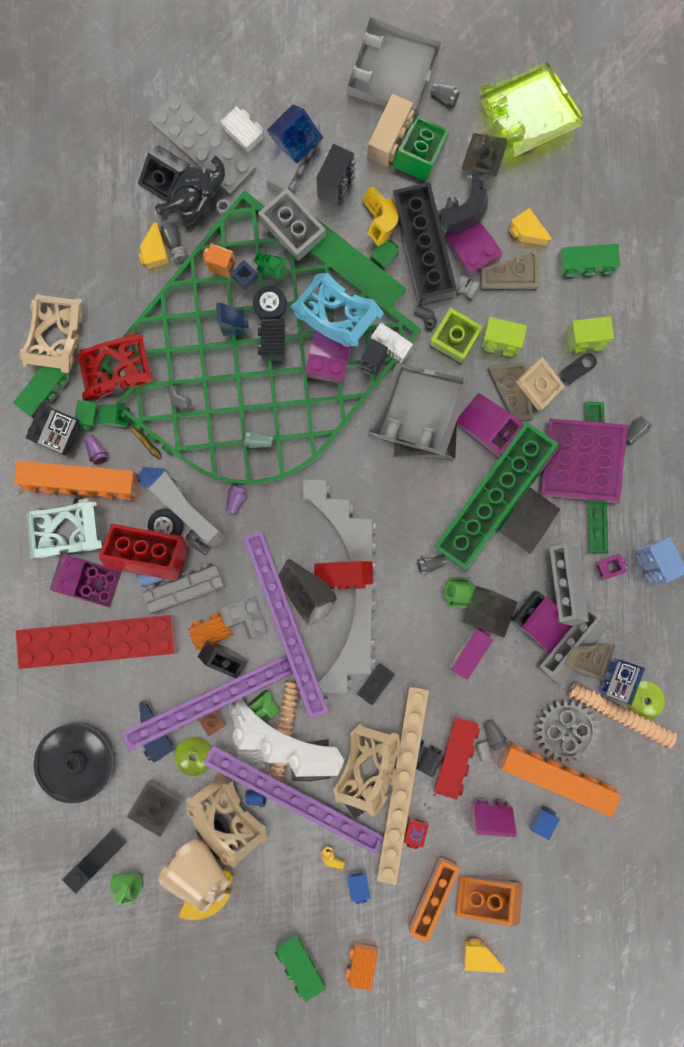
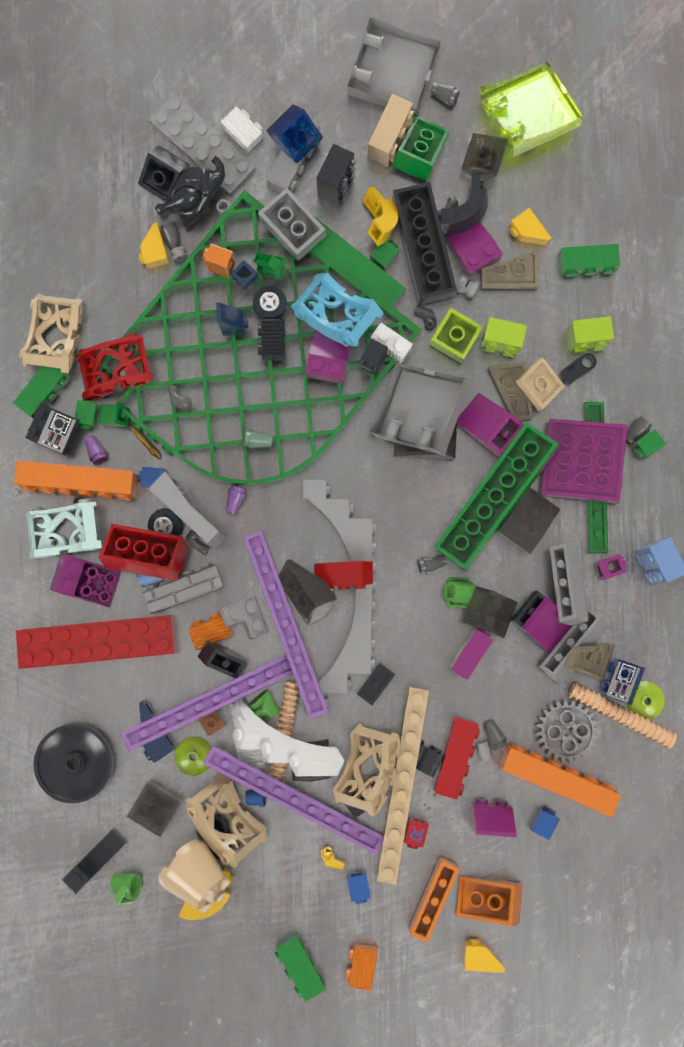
(648, 444): none -> green brick

